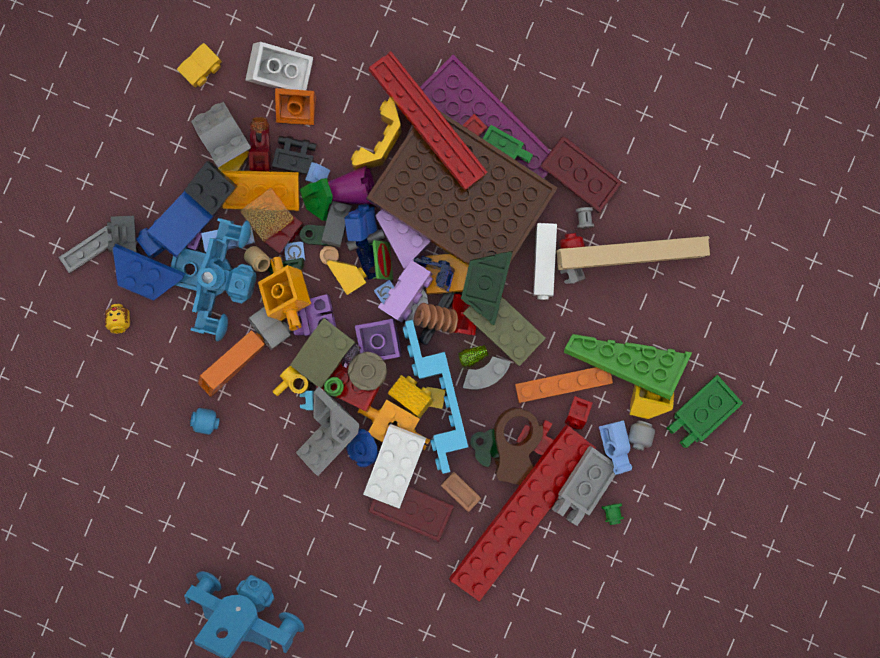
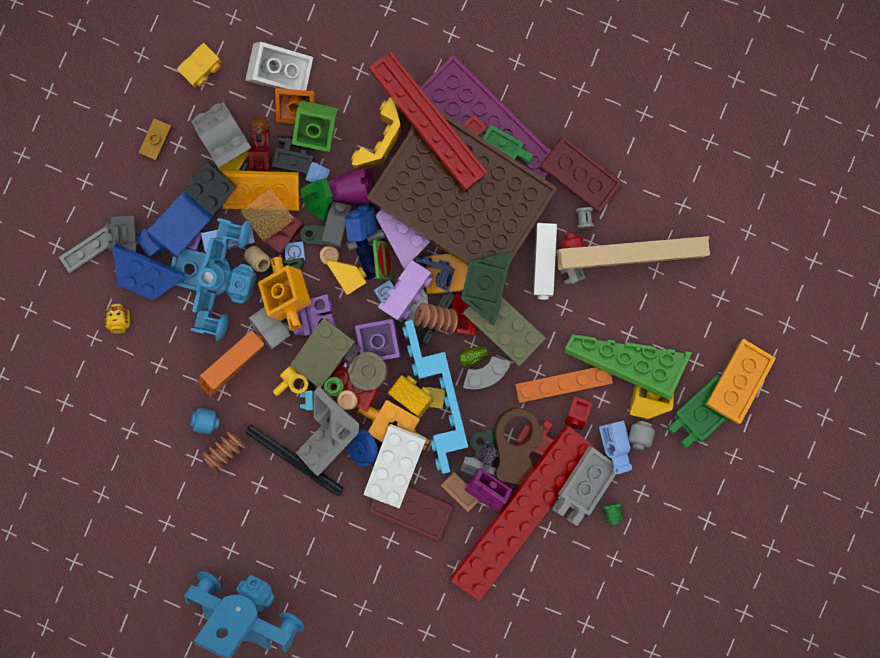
(155, 139): none -> pearl gold plate
(223, 450): none -> nougat piece
(293, 459): none -> black axle
(315, 126): none -> bright green brick
(347, 400): none -> light nougat tile
(471, 465): none -> light grey plate
(487, 454): none -> clear purple tile
(488, 489): none -> magenta brick
(740, 381): none -> light orange plate

